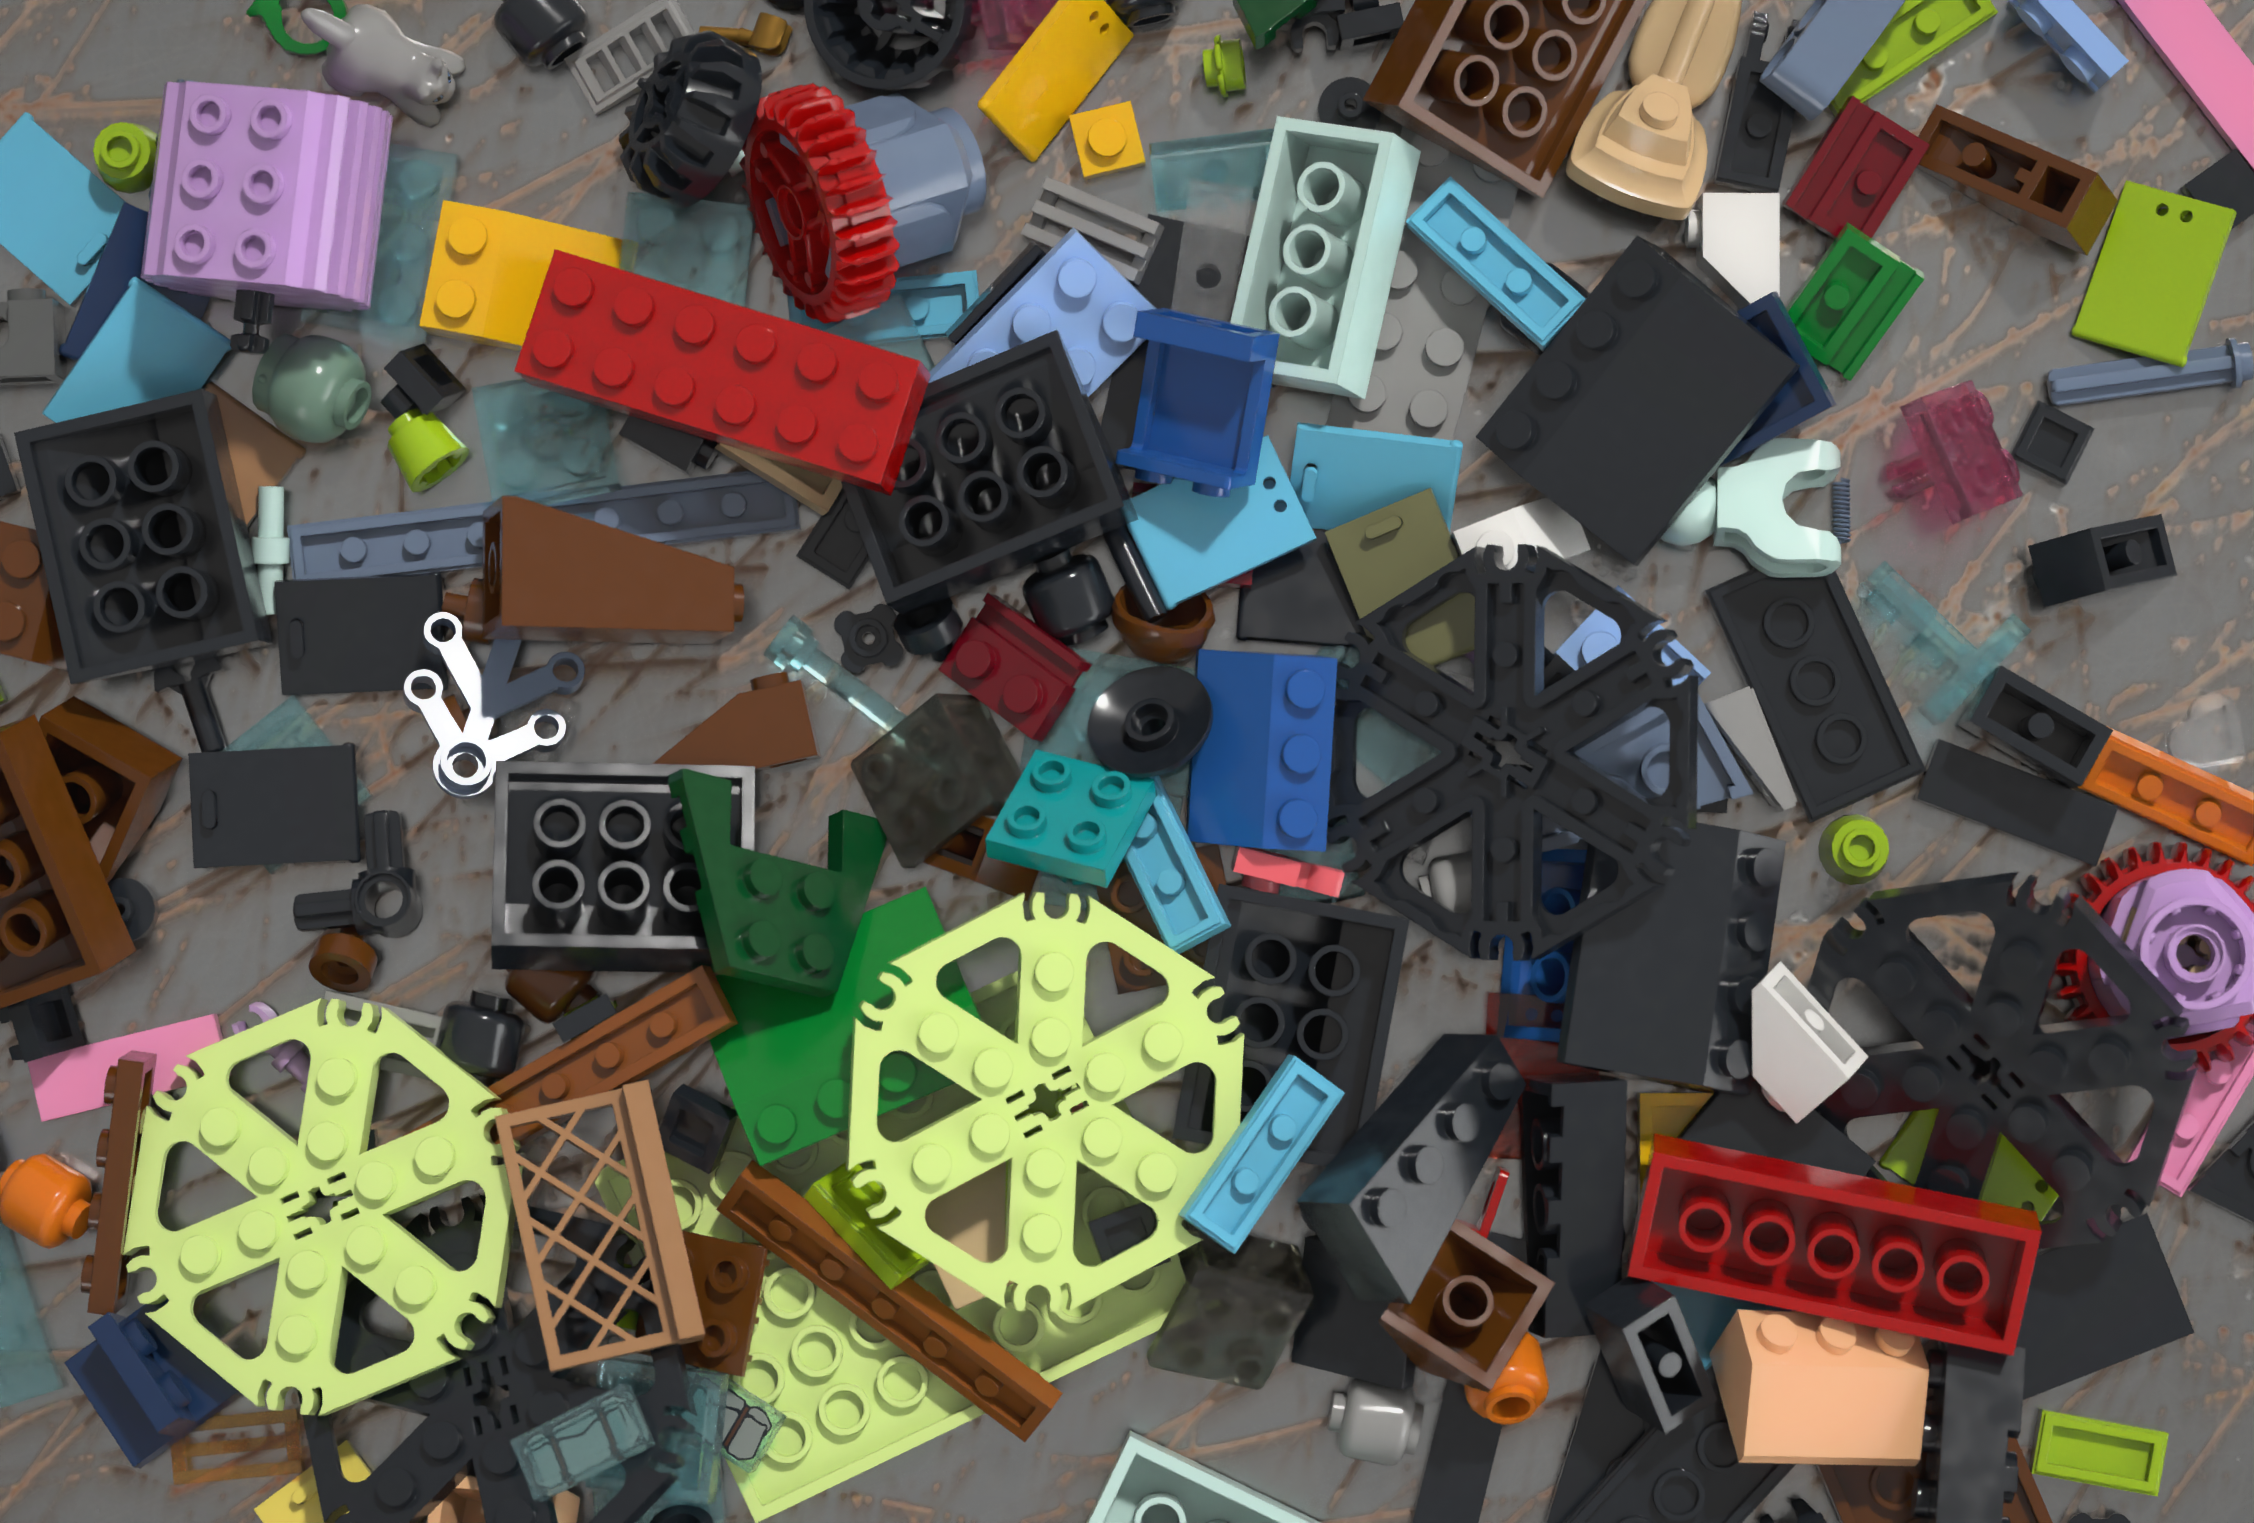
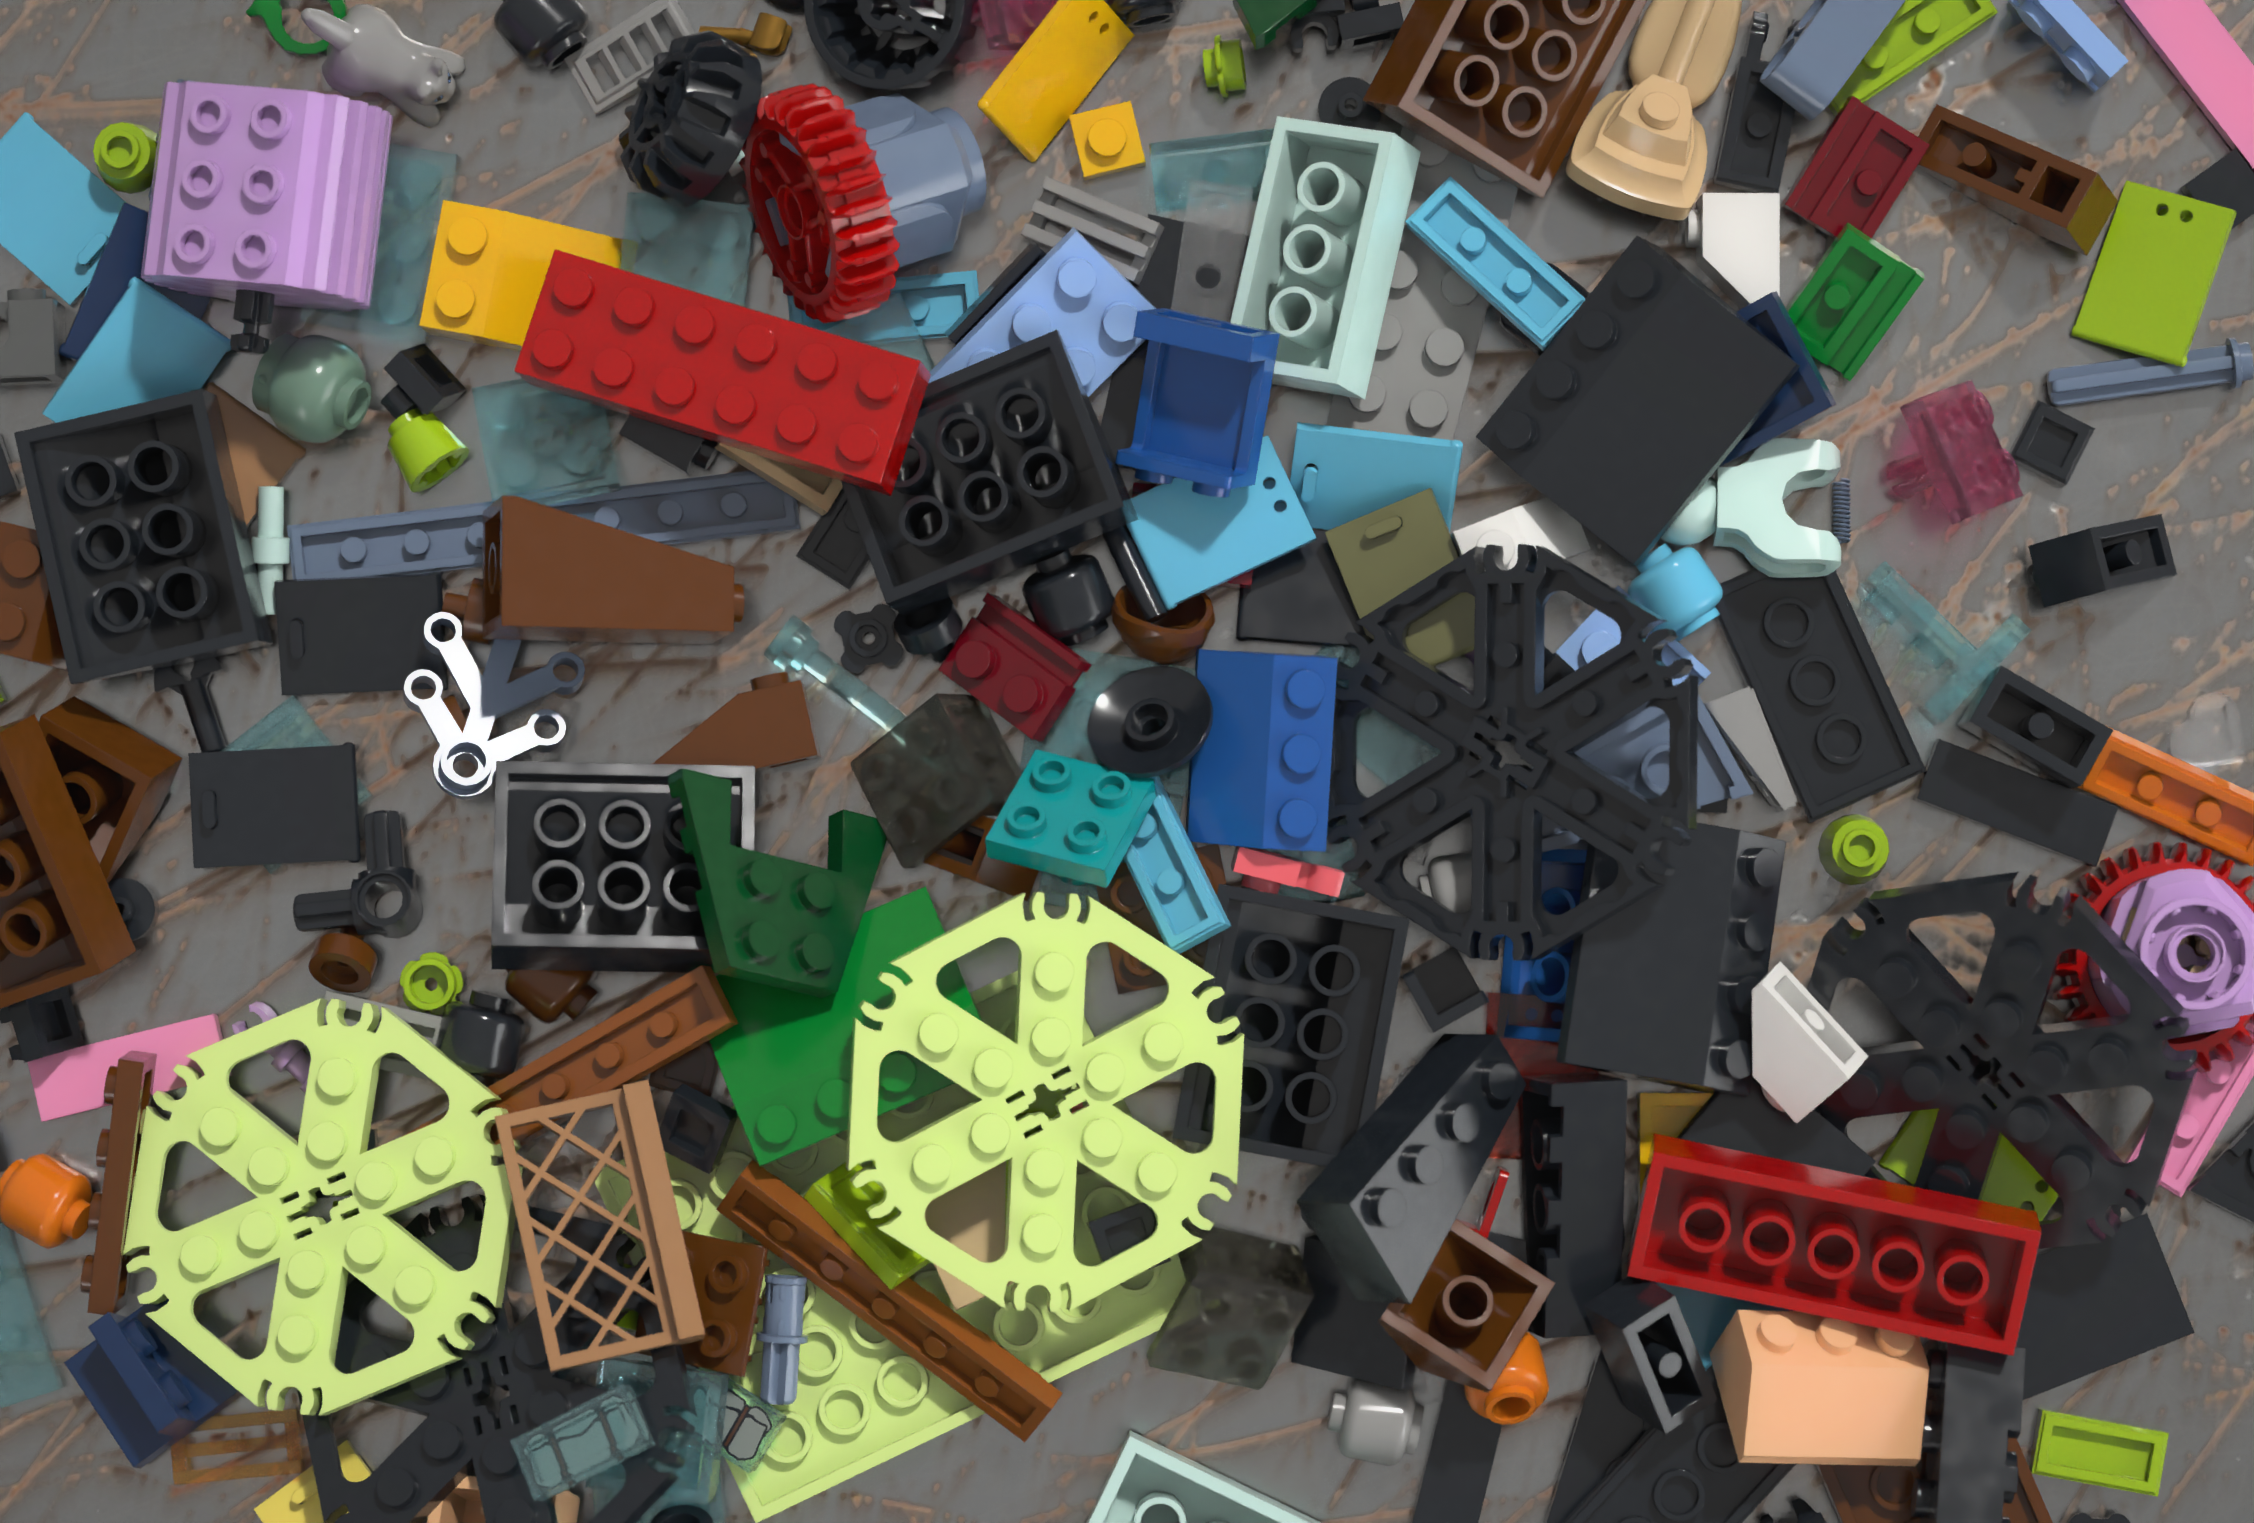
(414, 979): none -> lime plate
(585, 1017): black piece -> none
(695, 1068): none -> reddish brown tile
(782, 1337): none -> sand blue axle
(1261, 1153): medium azure tile -> none
(1443, 989): none -> black panel
(1677, 588): none -> medium azure head

